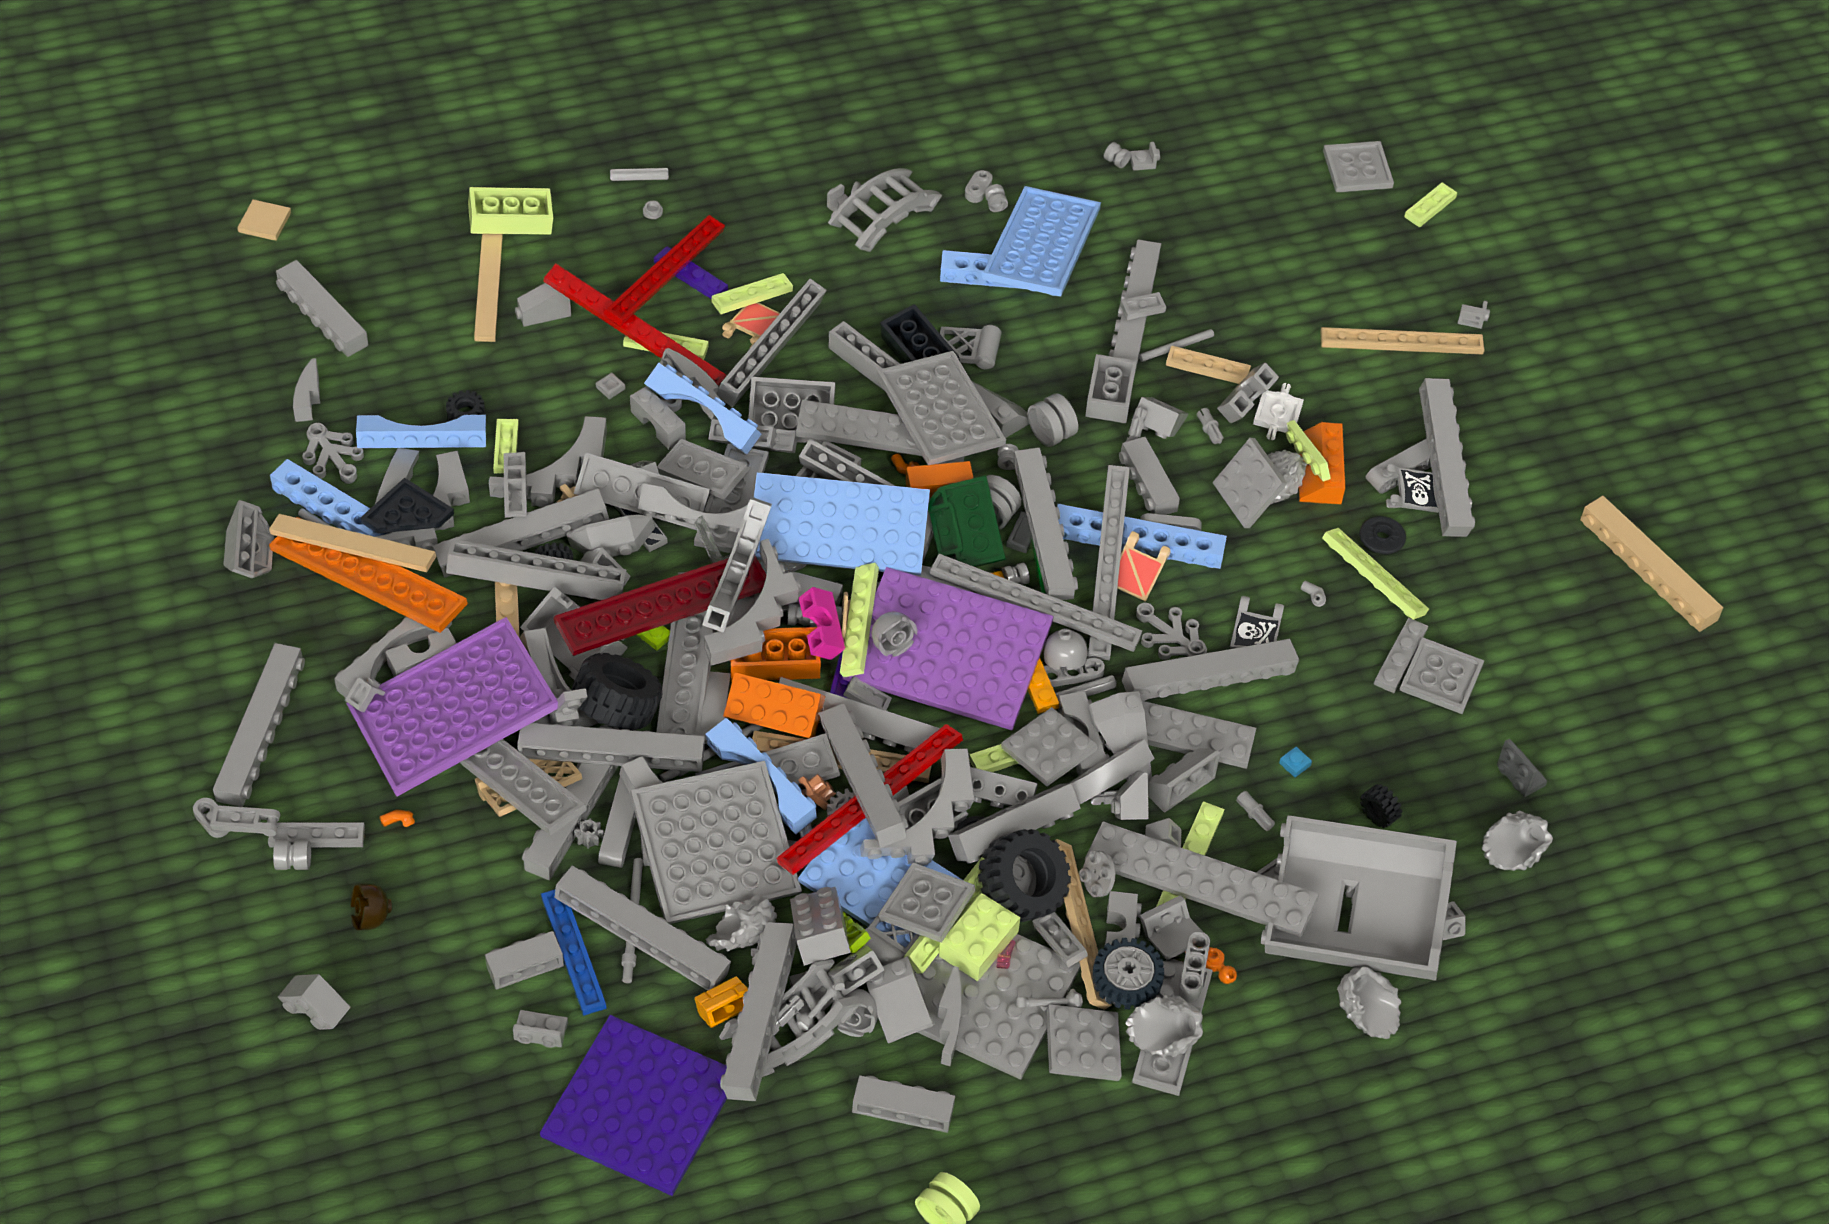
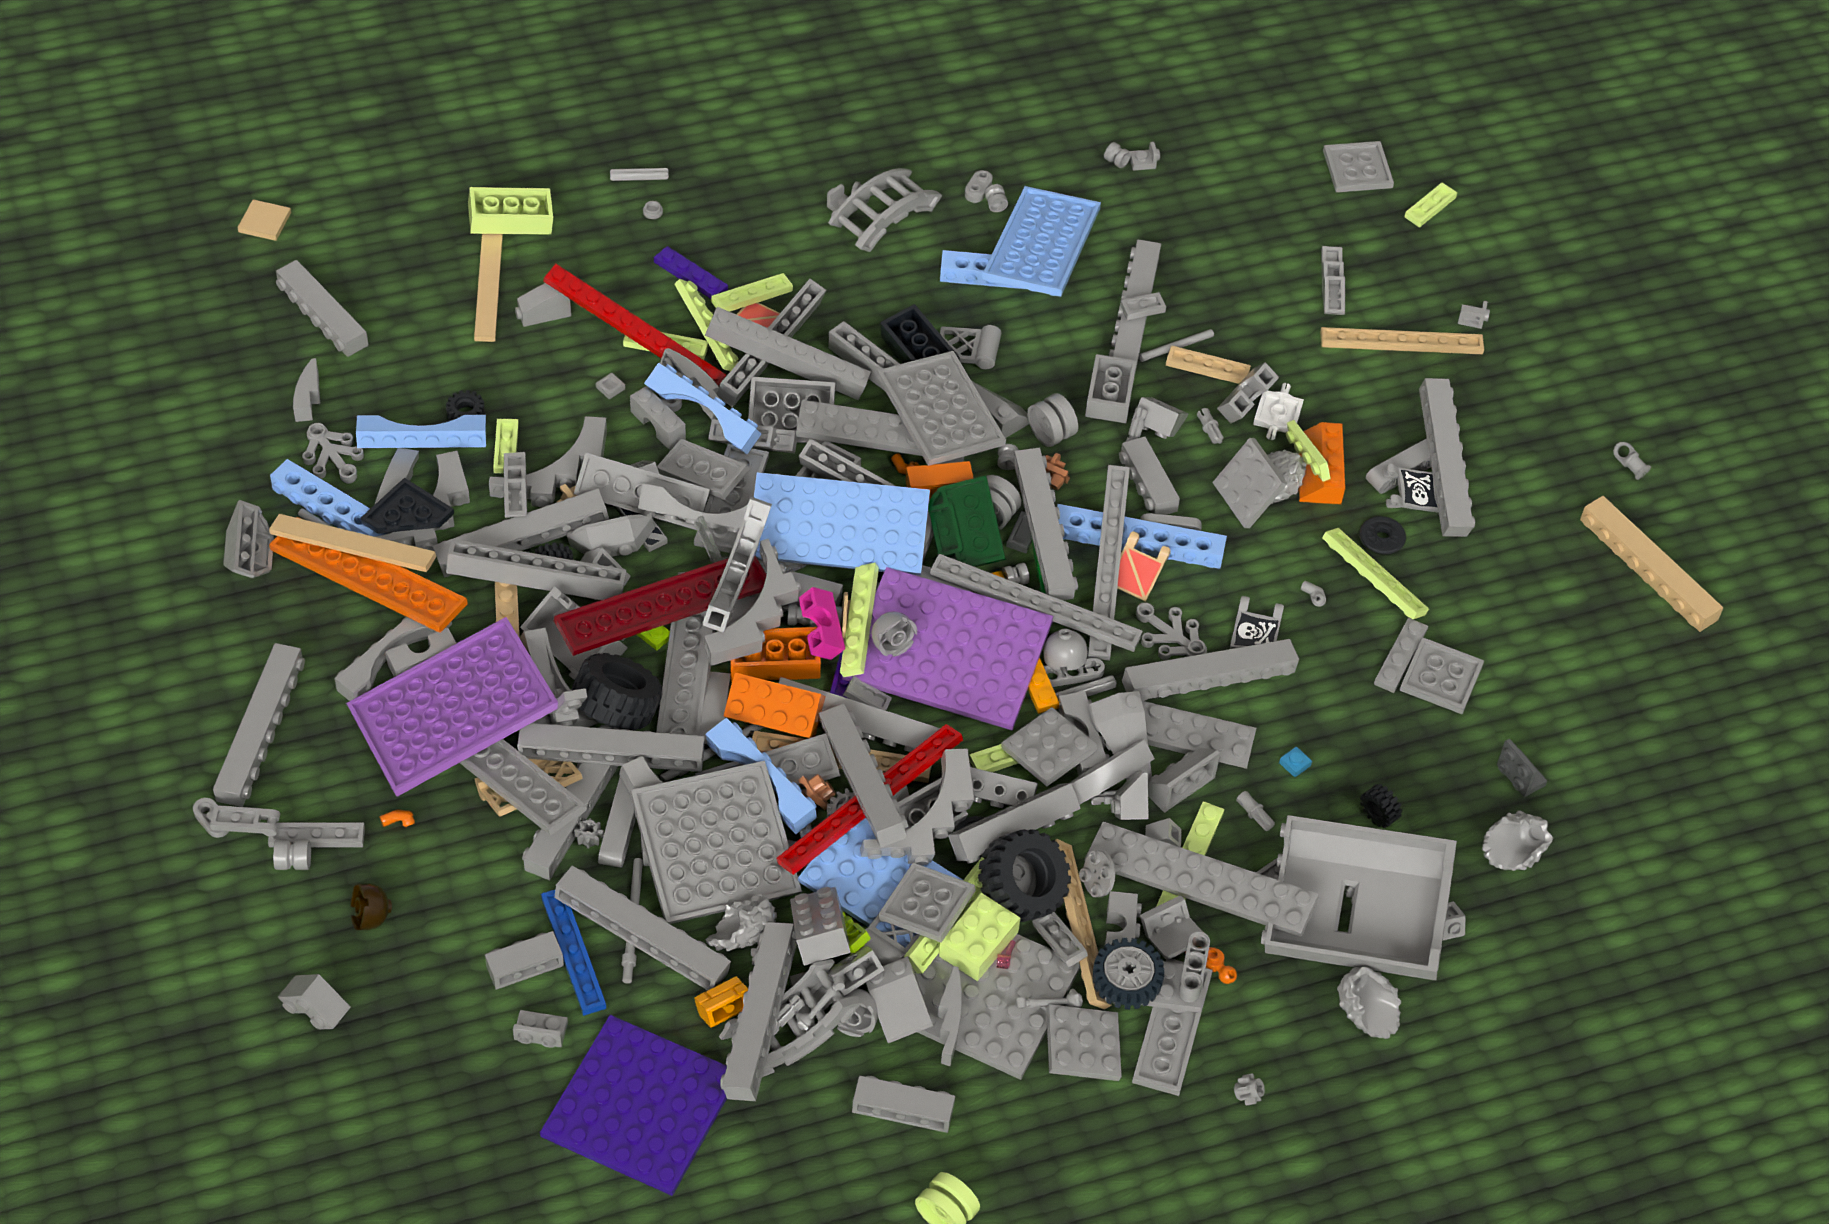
(363, 693): light grey bracket -> none
(664, 270): red plate -> none
(703, 317): none -> yellowish green plate
(787, 352): none -> light grey brick
(1057, 474): none -> nougat hips
(1165, 1026): light grey hair -> none
(1249, 1089): none -> light grey gear
(1333, 280): none -> light grey slope
(1632, 461): none -> light grey connector

